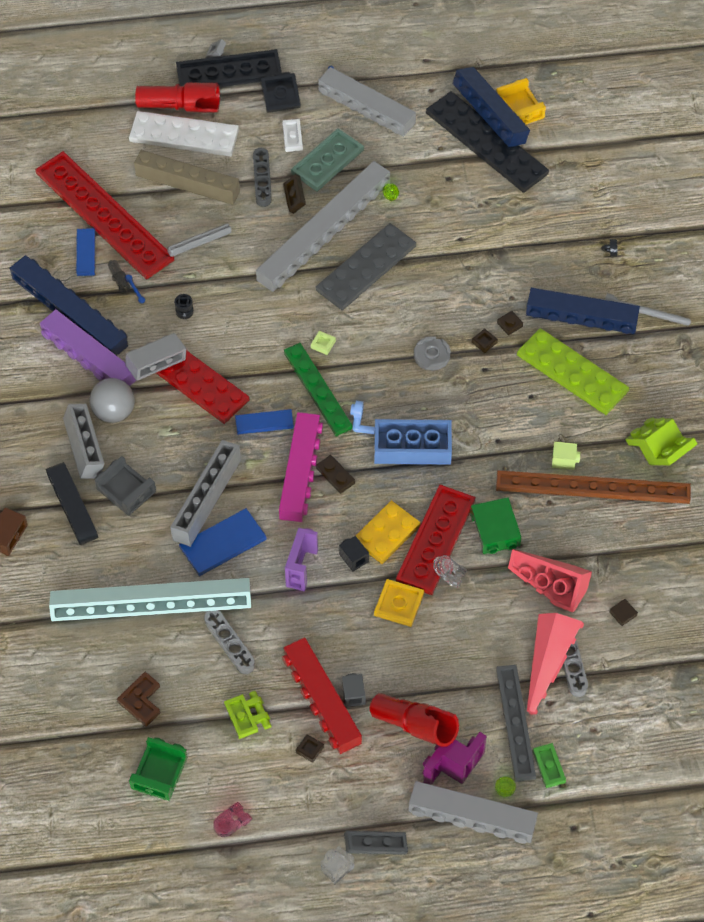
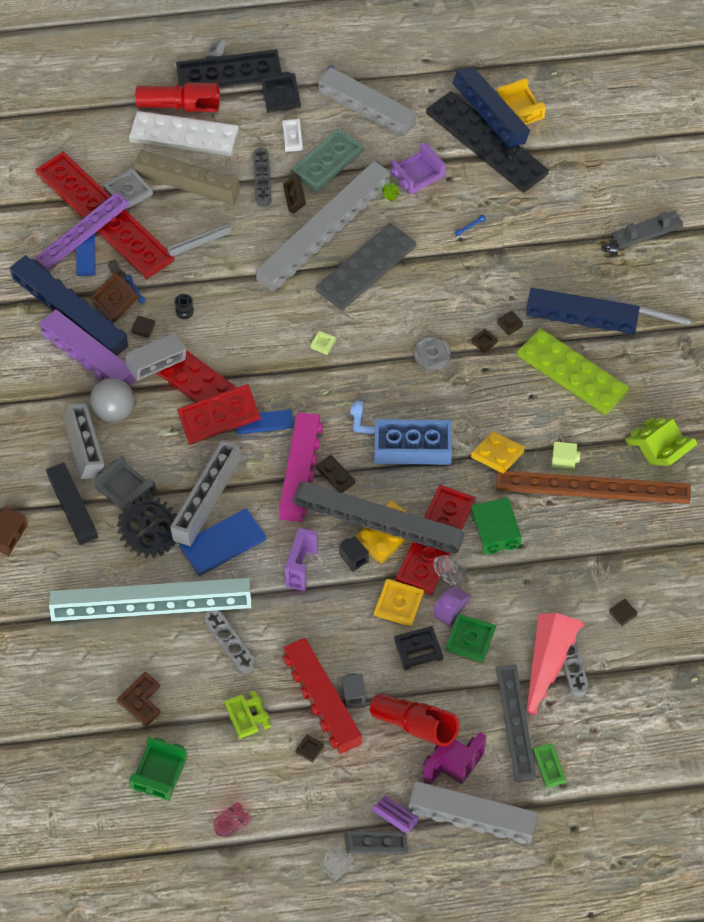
(82, 231): none -> medium lavender tile
(114, 297): none -> reddish brown plate
(130, 186): none -> light grey plate
(136, 513): none -> black gear
(143, 326): none -> dark brown tile
(218, 414): none -> red tile
(318, 389): green plate -> none
(378, 517): none -> dark grey beam
(395, 814): none -> medium lavender tile
(415, 642): none -> black plate
(418, 169): none -> medium lavender panel
(450, 605): none -> medium lavender slope
(458, 232): none -> blue hinge
(470, 638): none -> green plate
(497, 452): none -> yellow plate
(505, 786): clear neon green plate -> none
(556, 580): coral wedge -> none
(647, 229): none -> dark grey hinge

